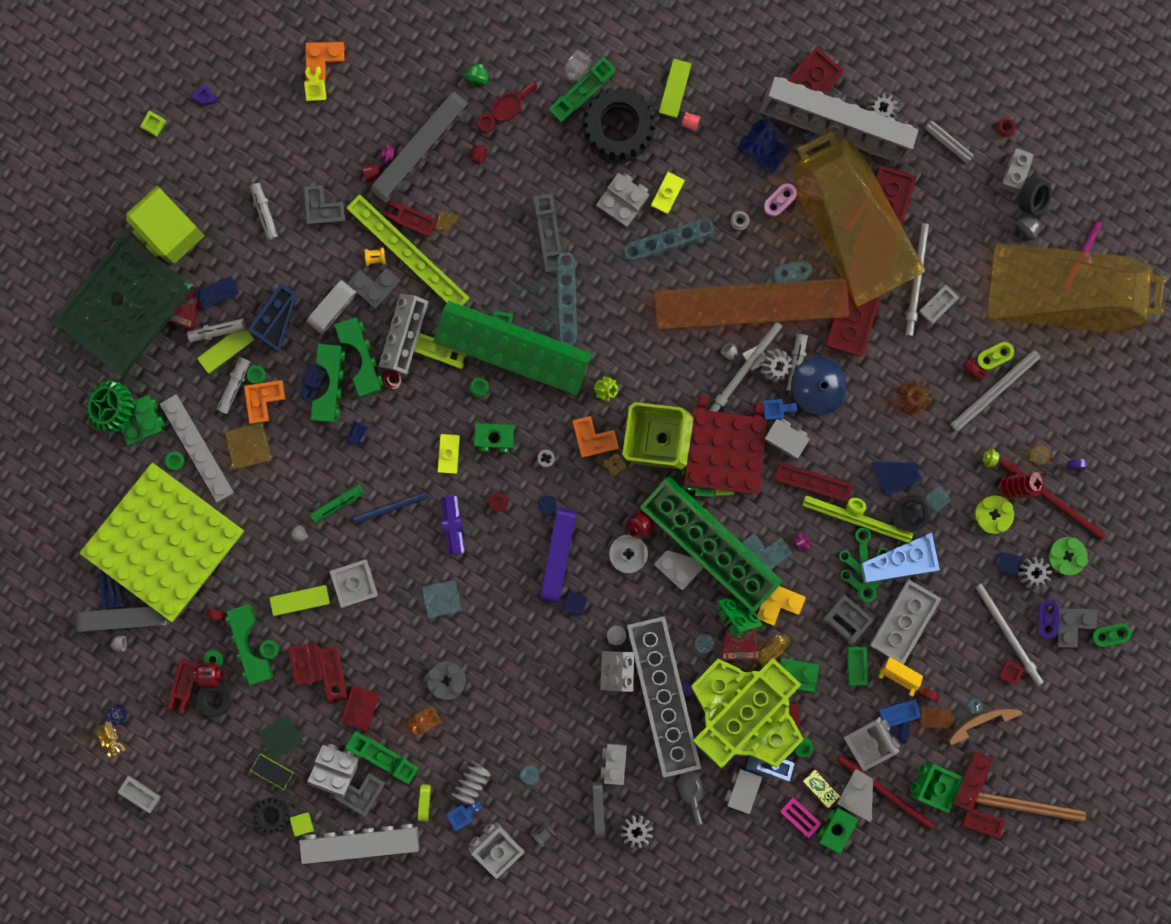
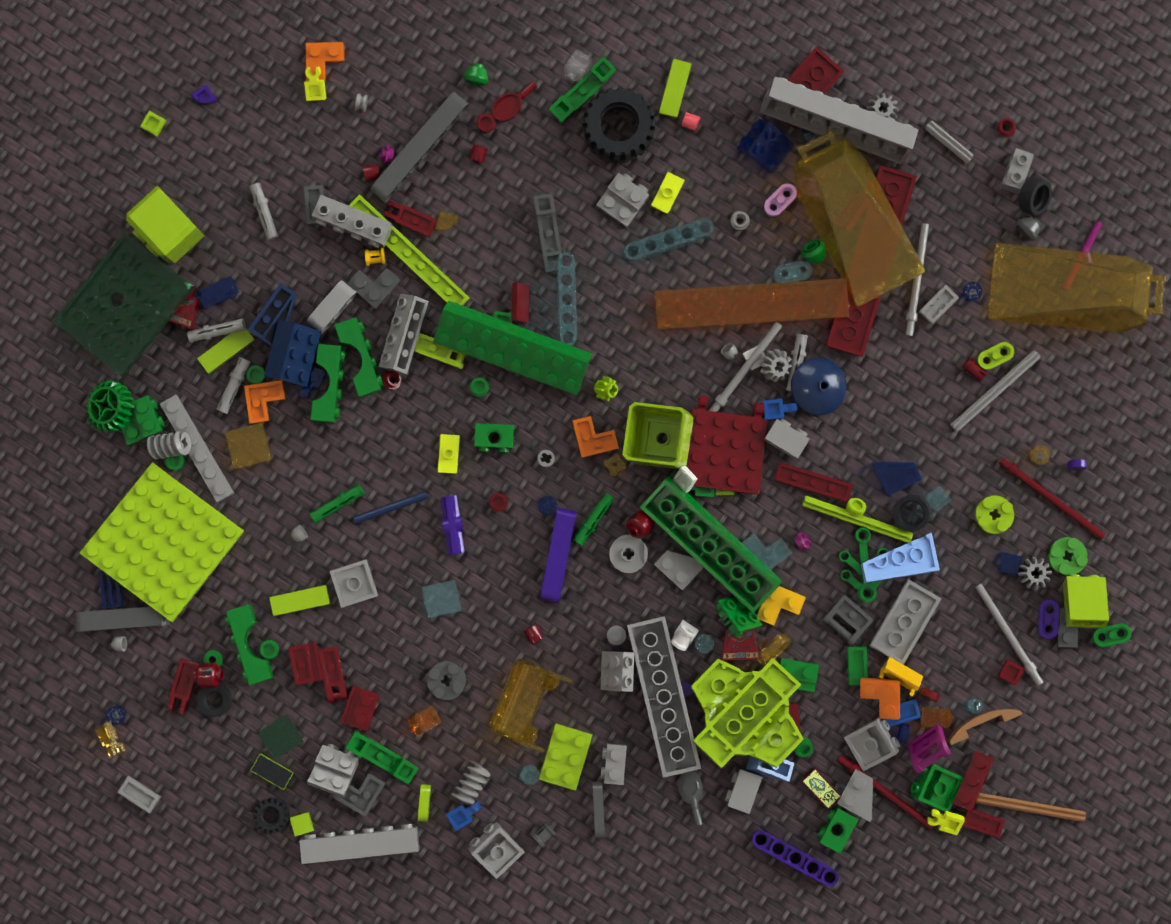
(169, 445): none -> light grey piece
(216, 614): dark red tile -> none
(292, 353): none -> dark blue brick
(351, 436): clear blue bush -> none
(353, 221): none -> light grey brick
(361, 102): none -> light grey bush
(520, 303): none -> dark red tile
(521, 701): none -> clear yellow windscreen
(533, 634): none -> dark red hose
(565, 756): none -> lime plate
(575, 603): clear blue tile -> none
(593, 519): none -> green pin
(640, 837): light grey gear -> none
(684, 635): none -> white piece
(685, 479): none -> white tile
(788, 806): dark pink tile -> none
(804, 859): none -> dark purple beam
(814, 251): none -> green cone
(886, 691): none -> orange plate
(909, 391): clear orange gear -> none
(926, 744): none -> magenta plate
(948, 822): none -> neon yellow plate
(972, 291): none -> clear blue tile
(990, 458): lime plate -> none
(1022, 485): dark red piece -> none
(1085, 601): none -> lime brick

